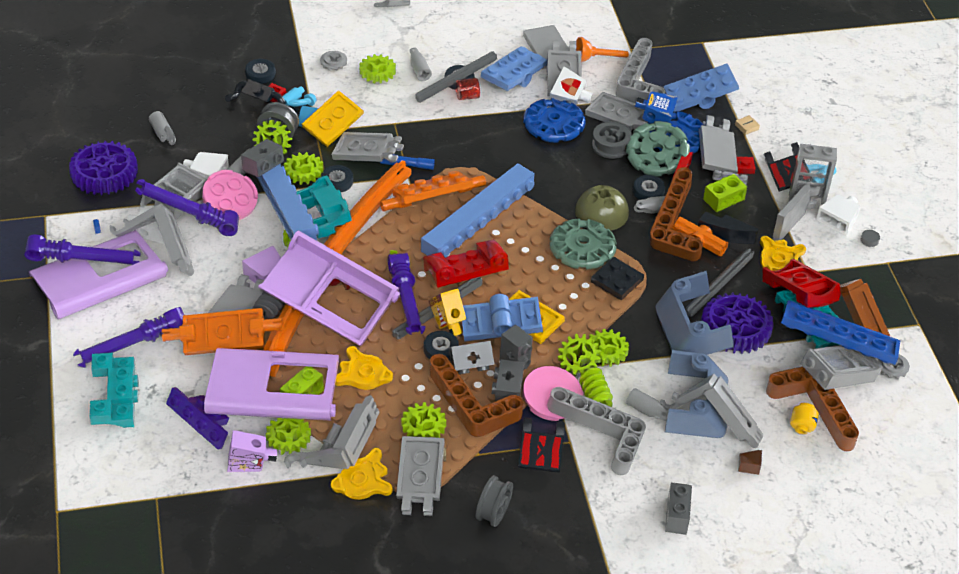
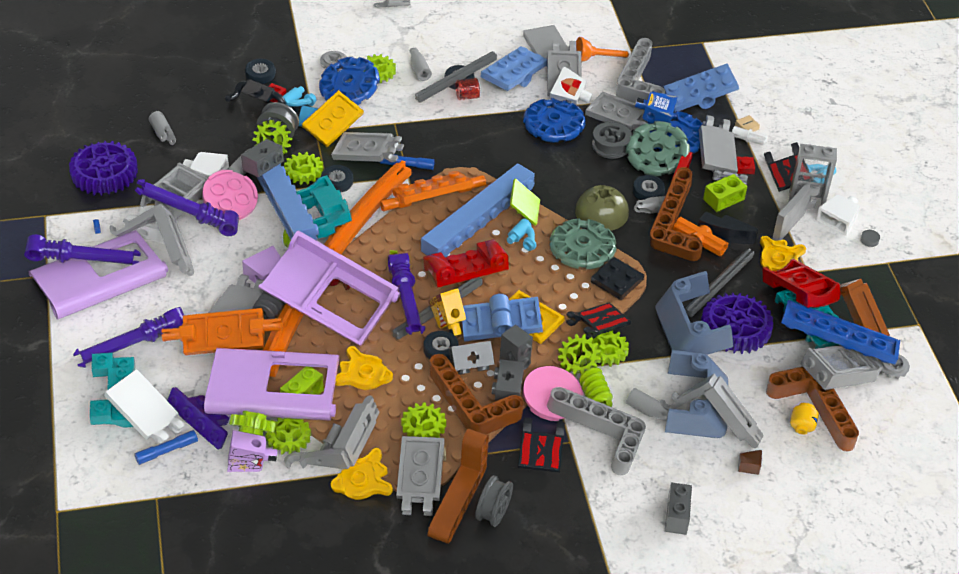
(144, 407): none -> white tile
(178, 442): none -> blue piece
(252, 423): none -> lime gear
(352, 69): none -> blue plate
(463, 487): none -> dark orange beam
(520, 229): none -> medium azure plant
(524, 202): none -> piece
(599, 319): none -> black flag
(749, 135): none -> white axle

